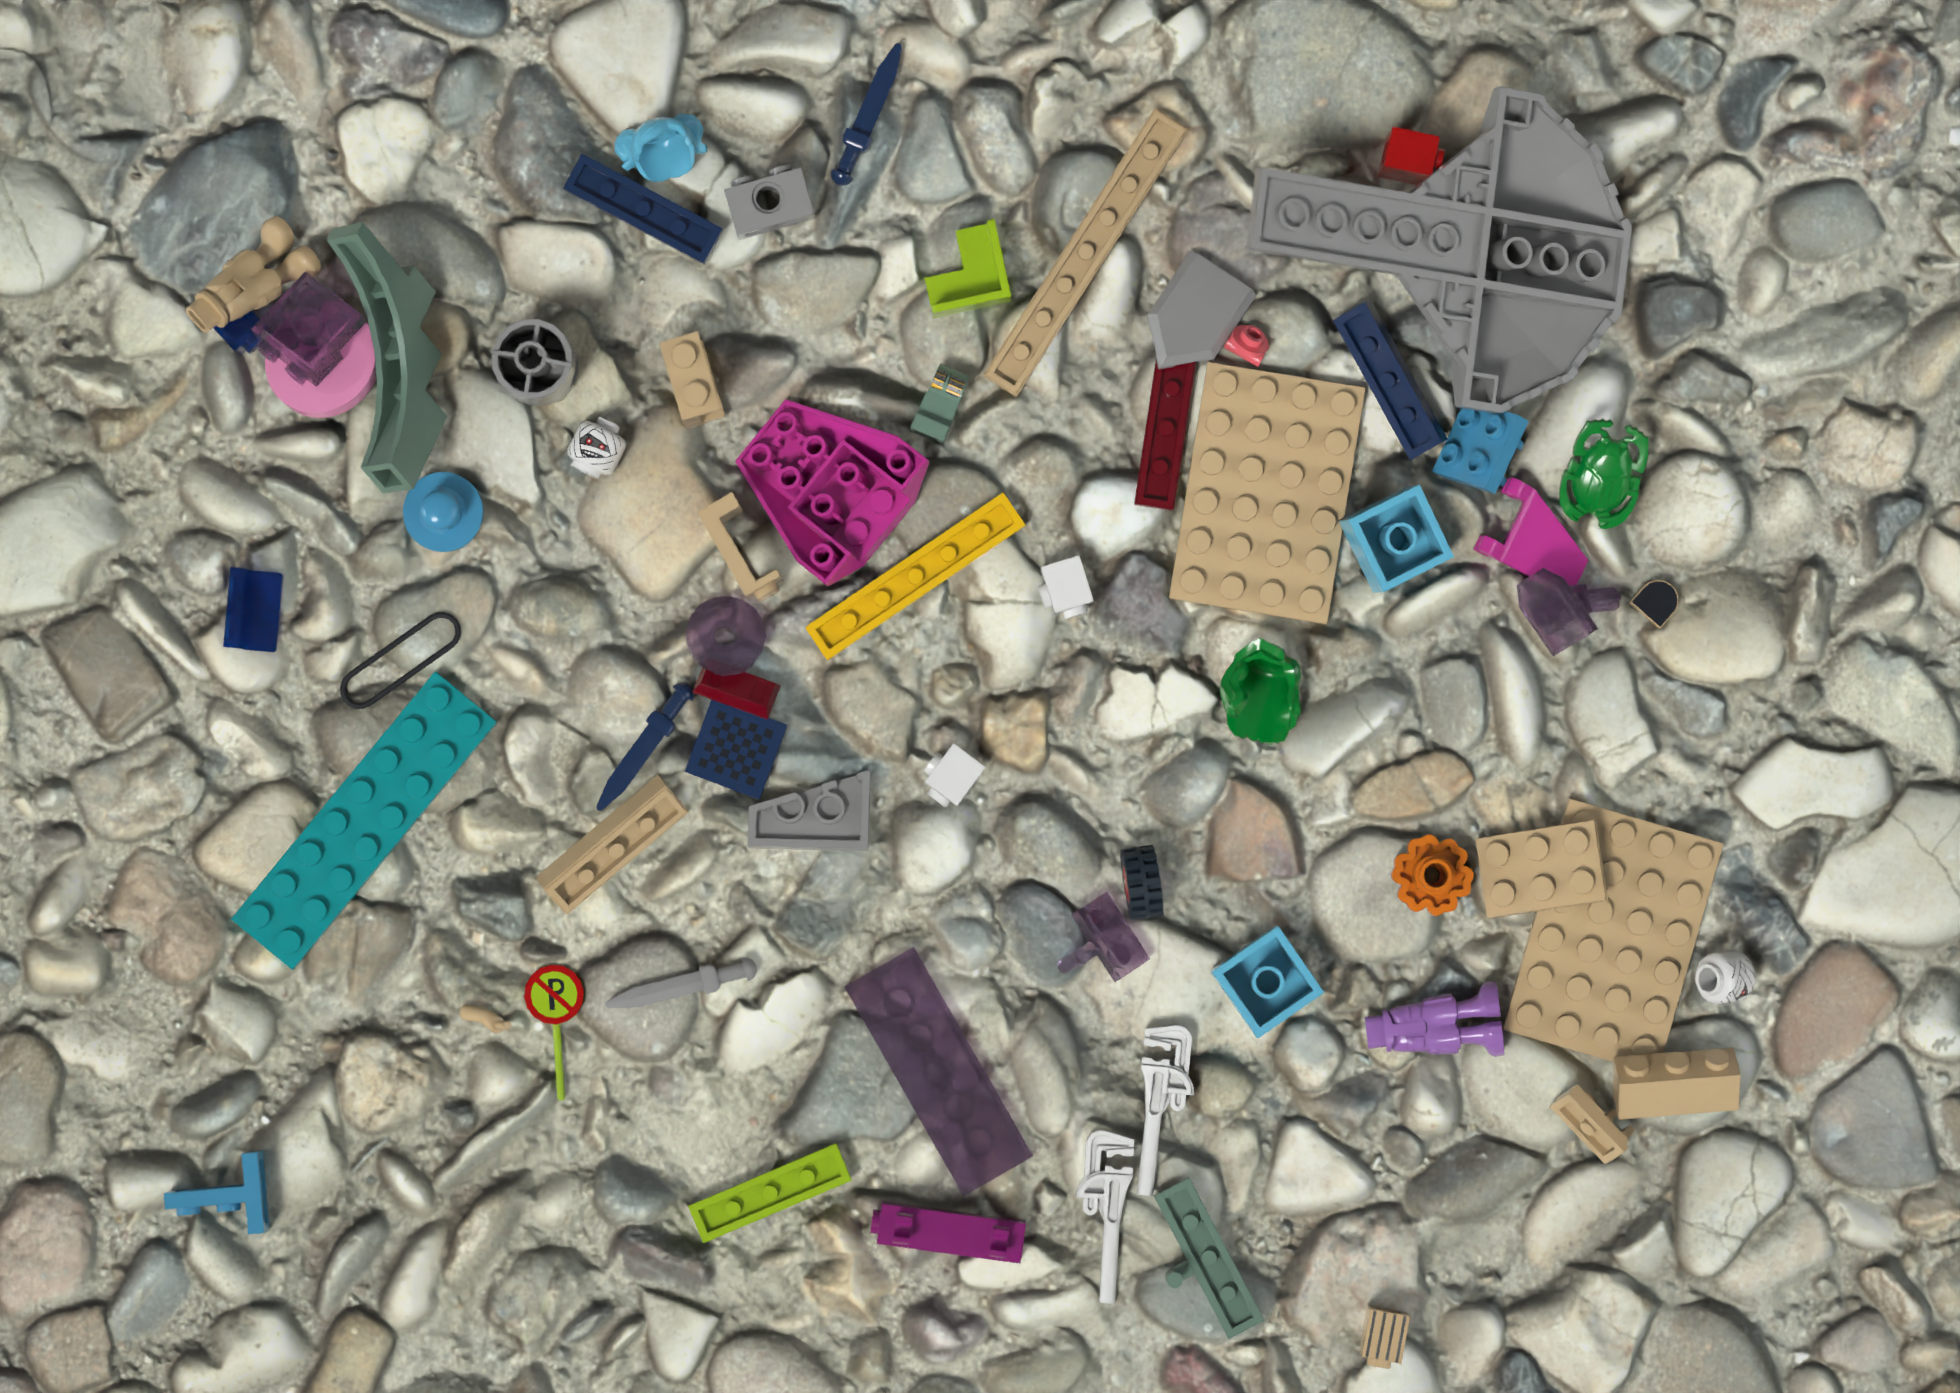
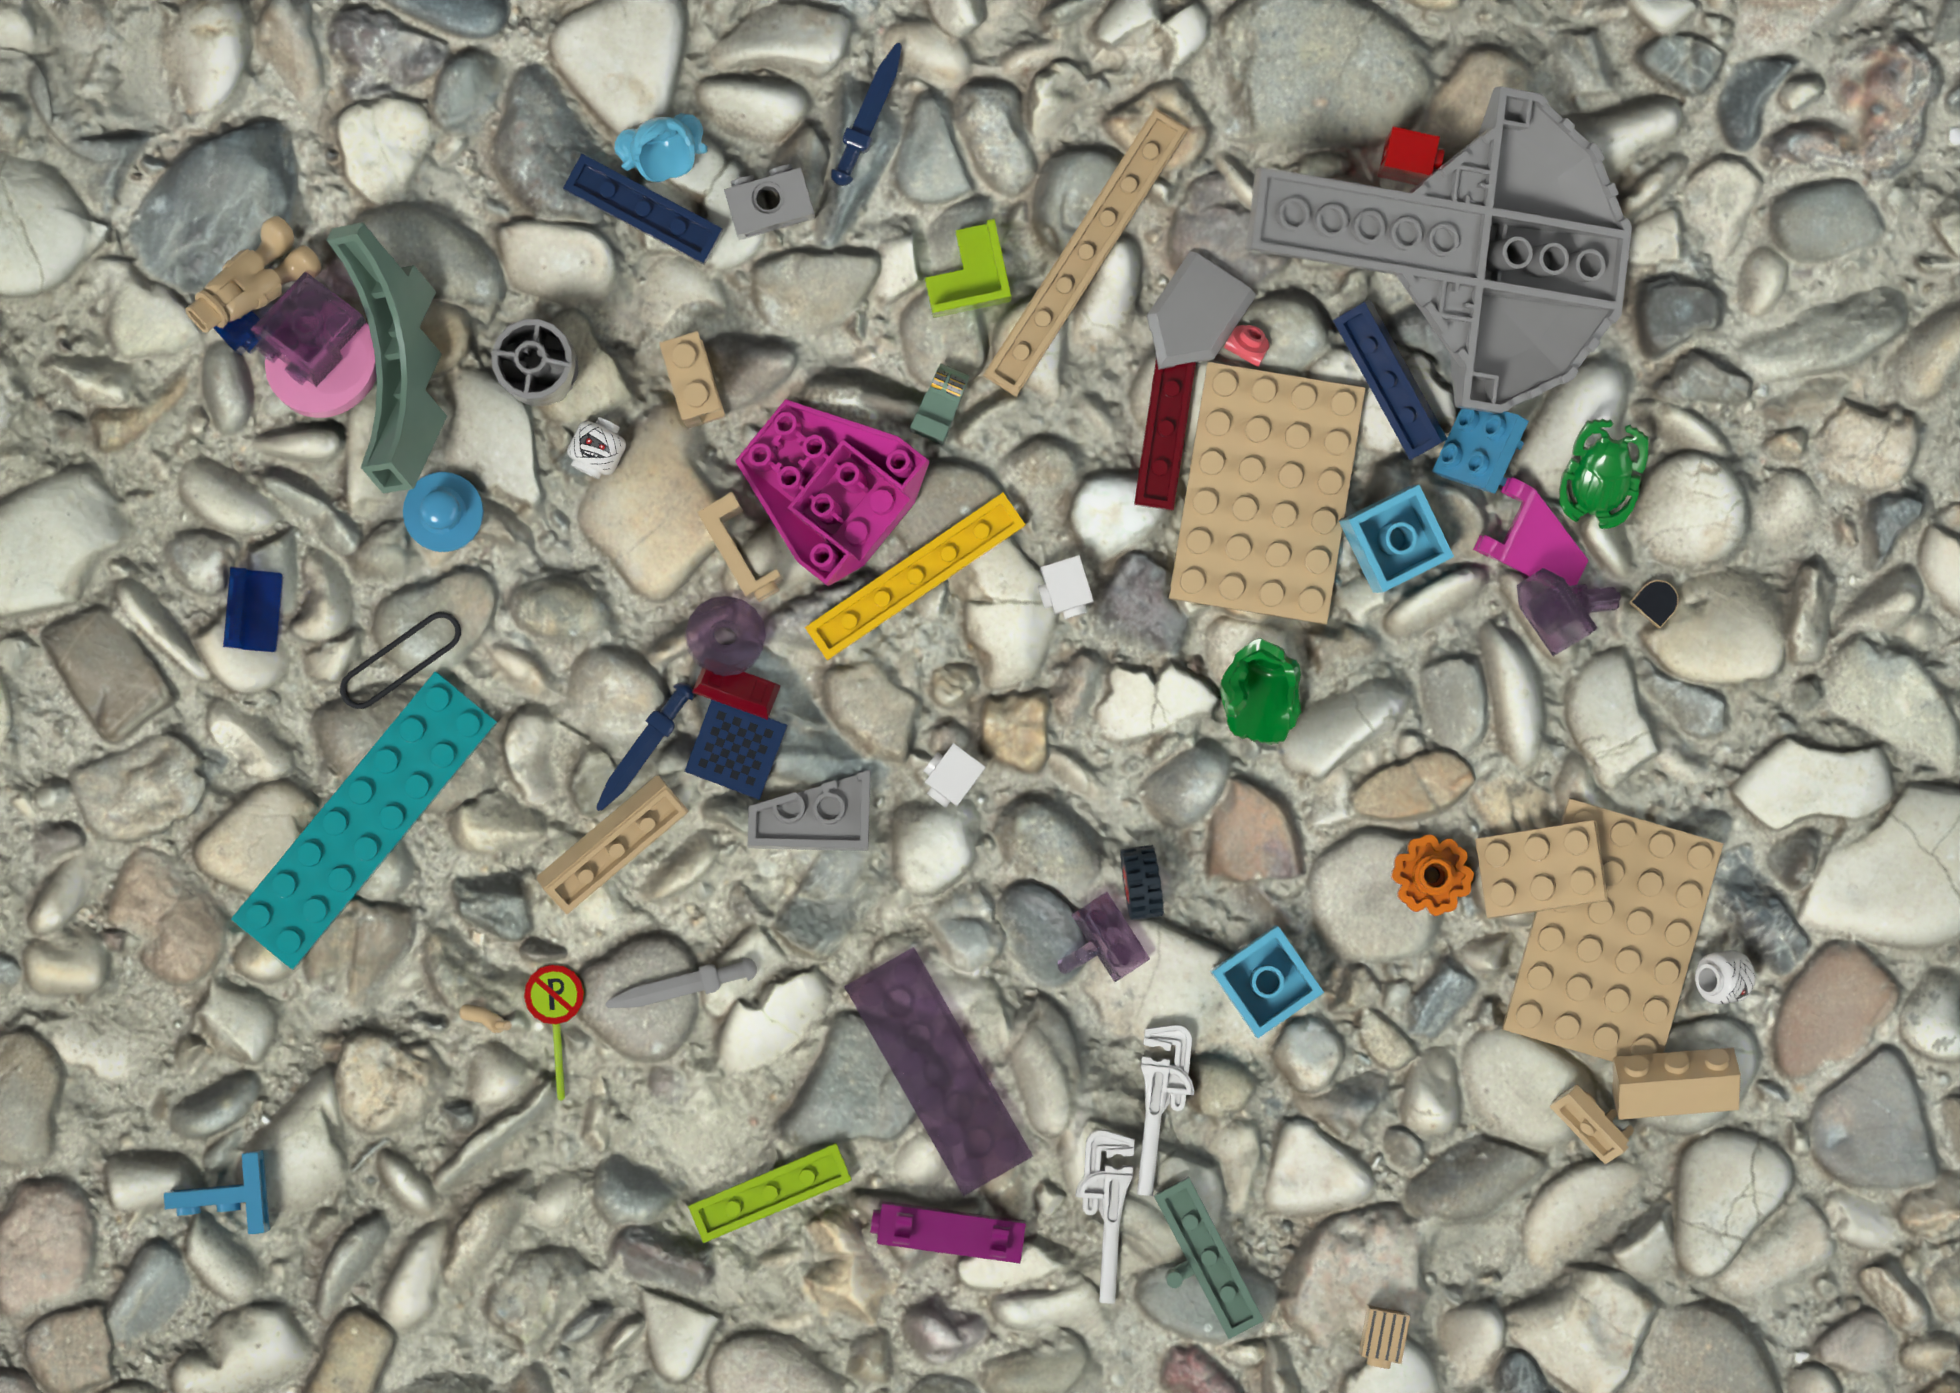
(1433, 1027): medium lavender piece -> none

